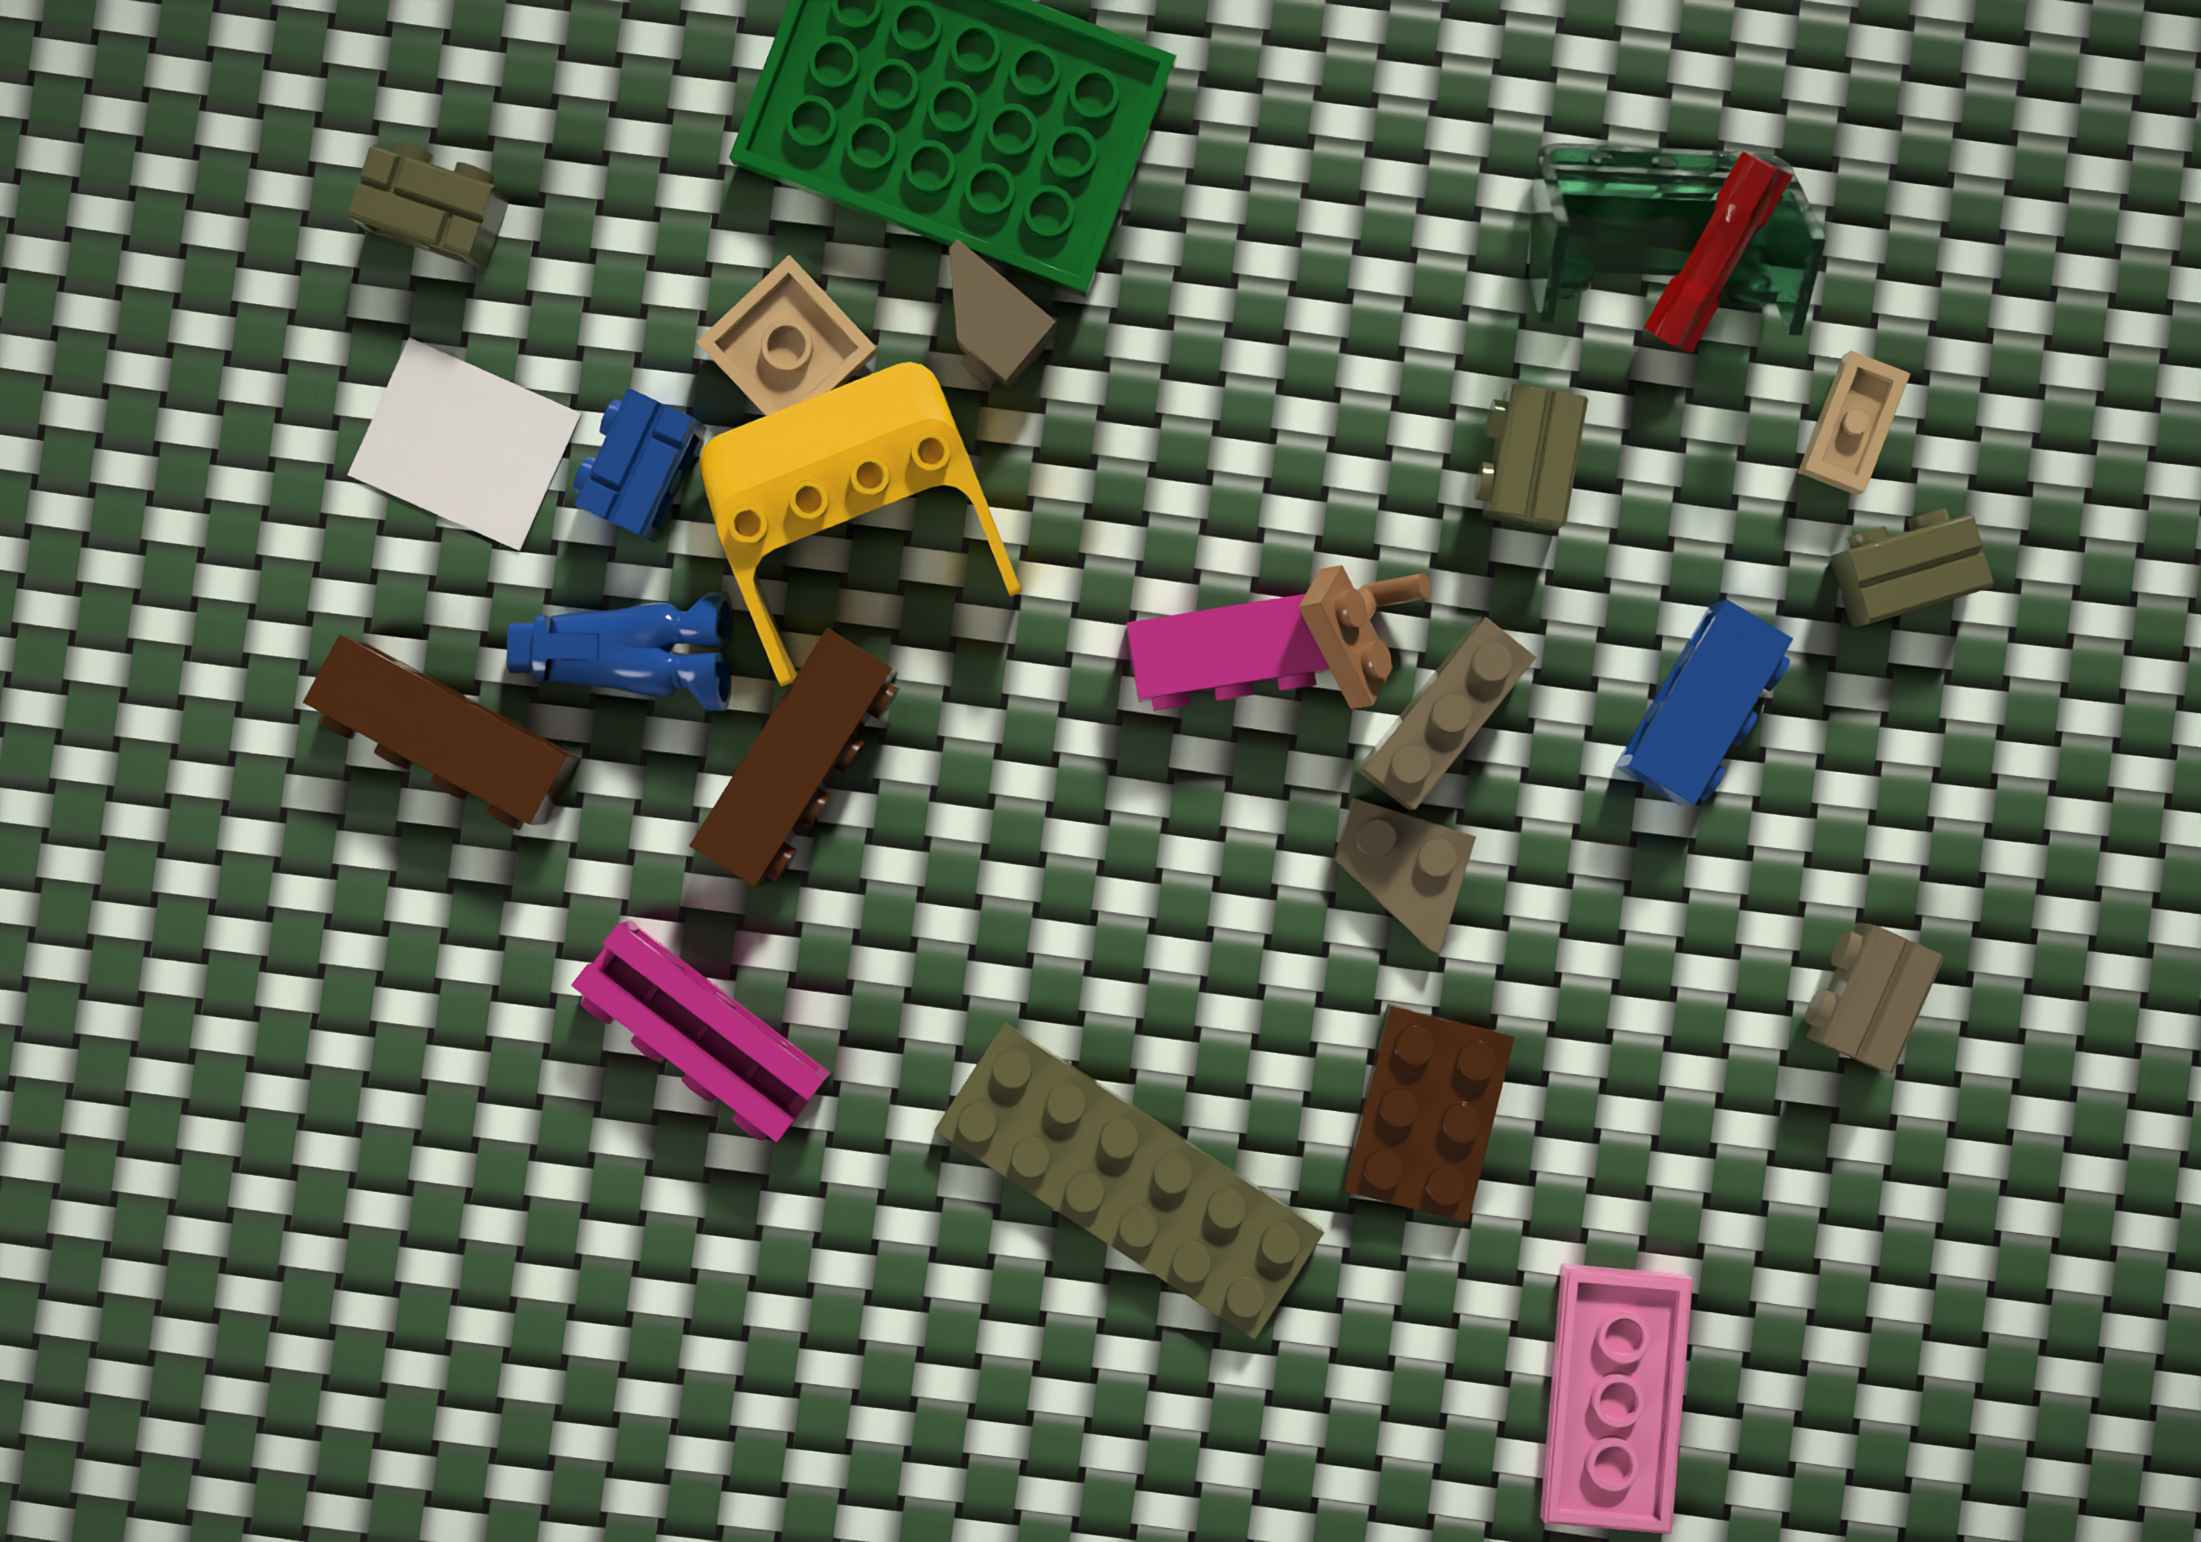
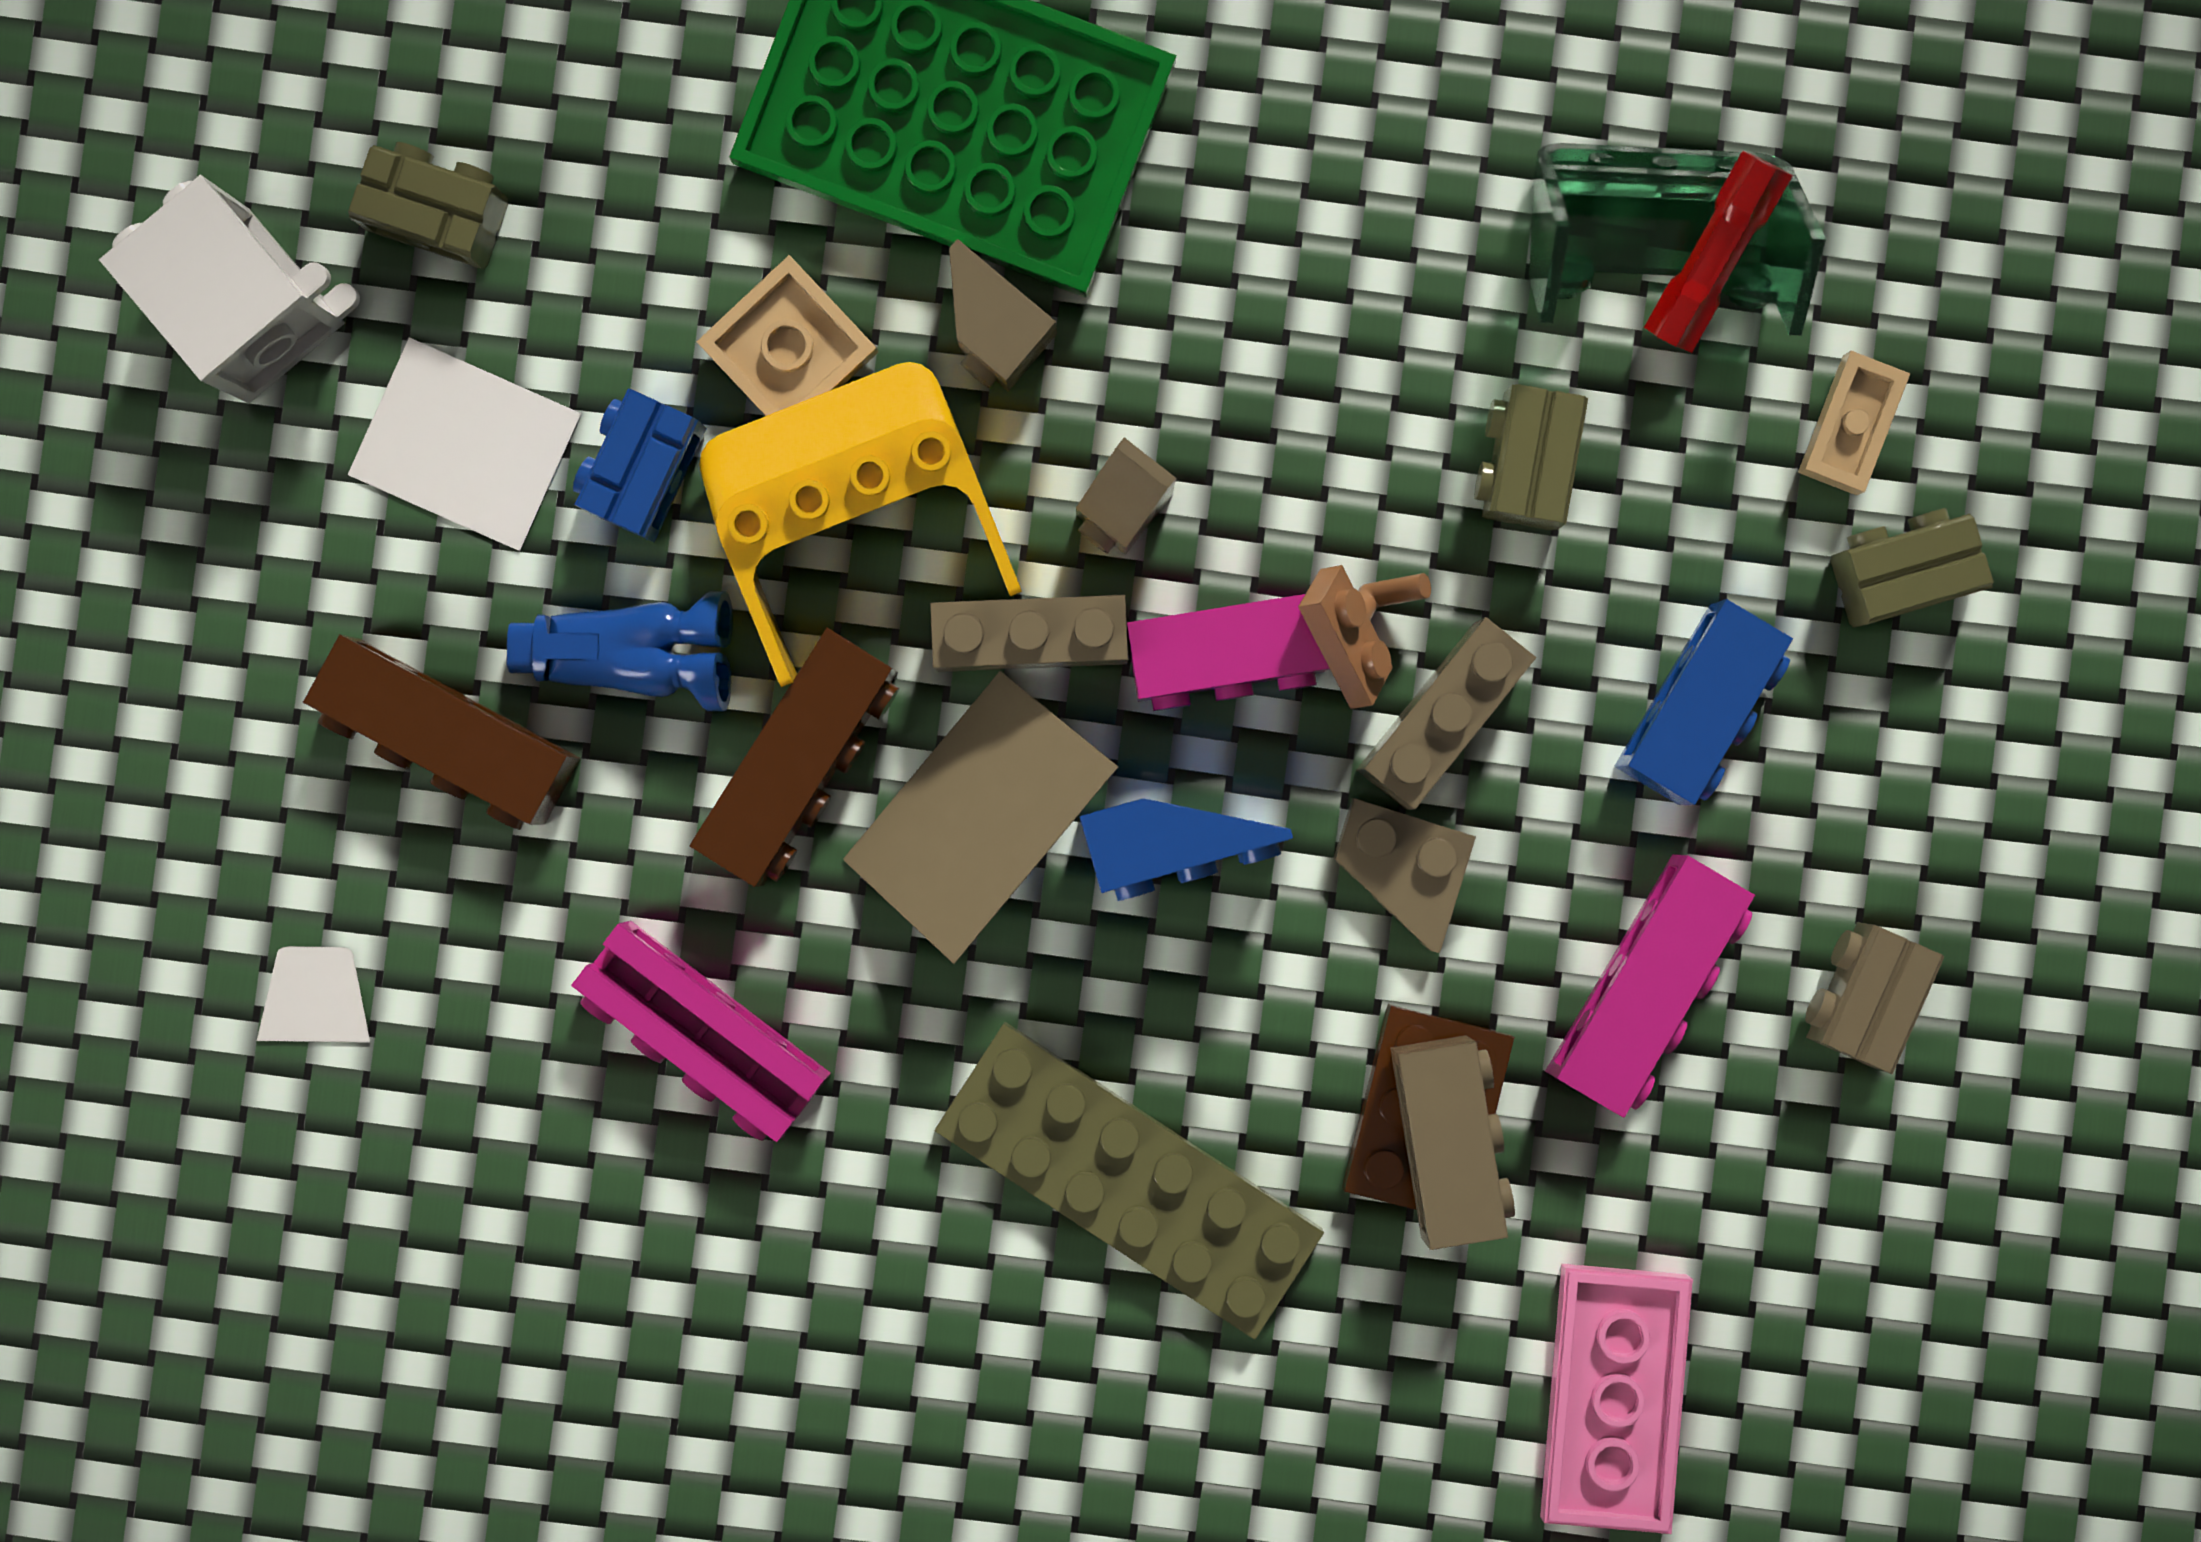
(225, 289): none -> white container
(314, 997): none -> white sticker
(979, 815): none -> dark tan sticker
(1029, 633): none -> dark tan brick
(1124, 498): none -> dark tan slope
(1159, 838): none -> blue slope
(1452, 1142): none -> dark tan brick
(1651, 984): none -> dark pink brick

